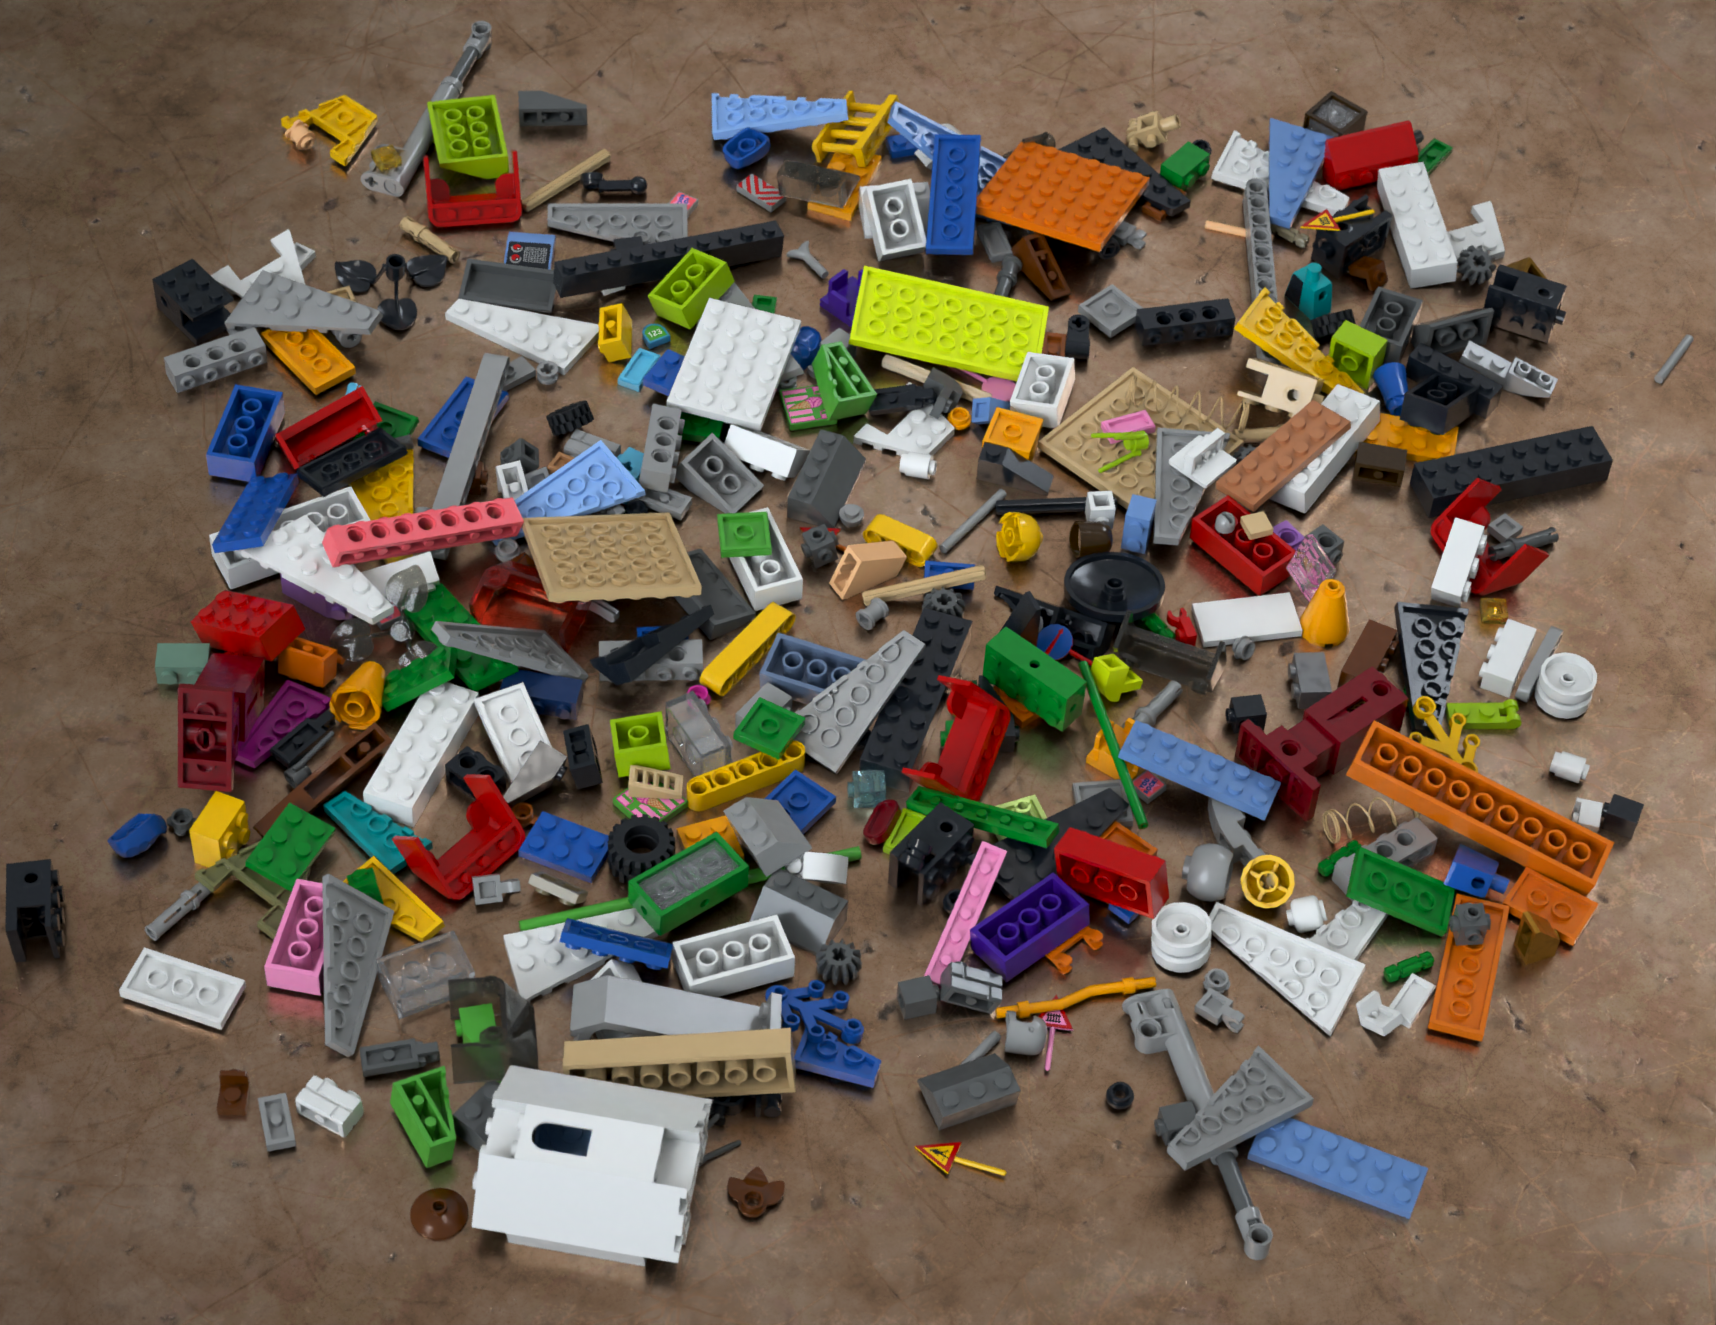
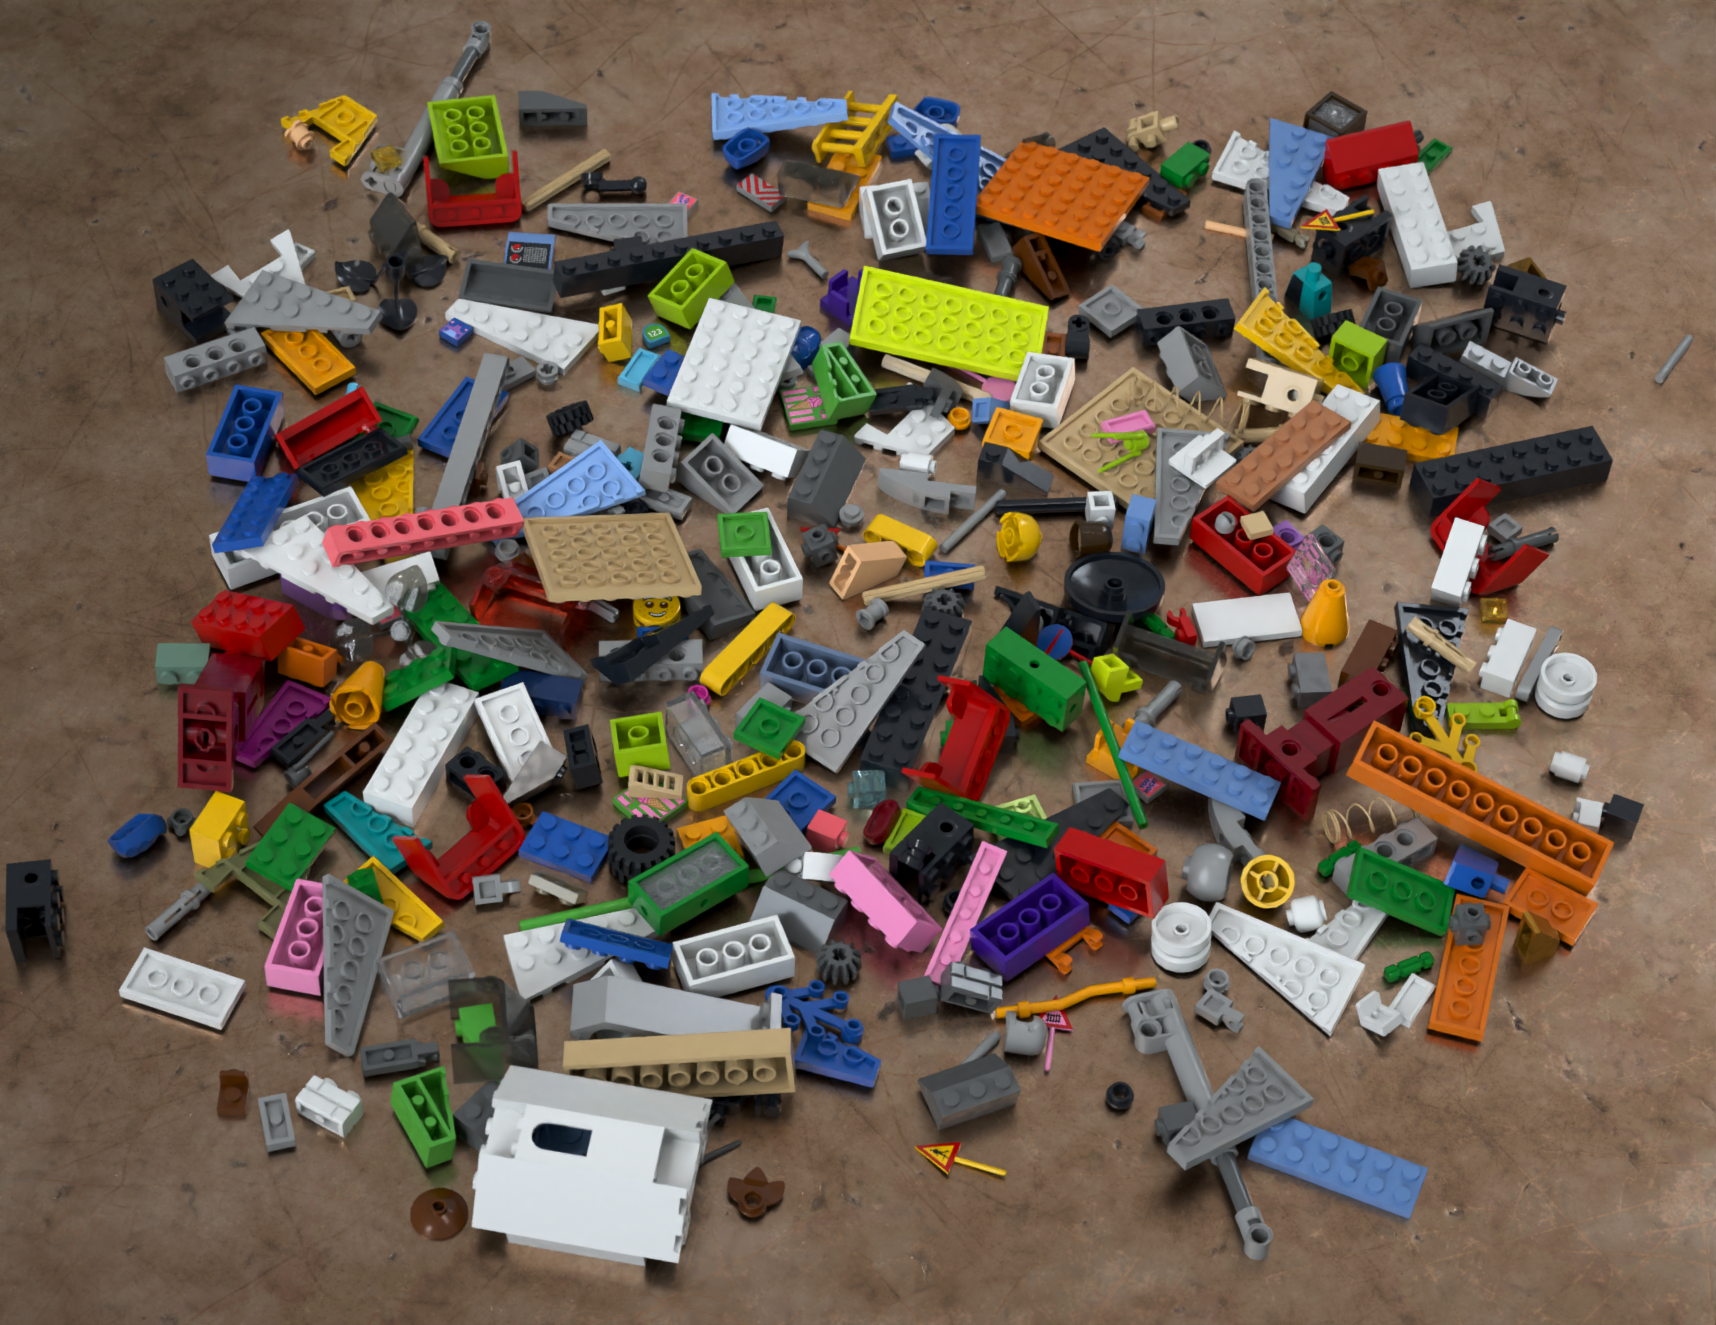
(395, 231): none -> clear smoke slope
(456, 332): none -> blue tile
(656, 611): none -> yellow head
(827, 832): none -> coral brick
(884, 902): none -> bright pink brick
(917, 491): none -> light grey slope
(939, 110): none -> blue piece
(1190, 366): none -> light grey slope
(1441, 645): none -> tan pin

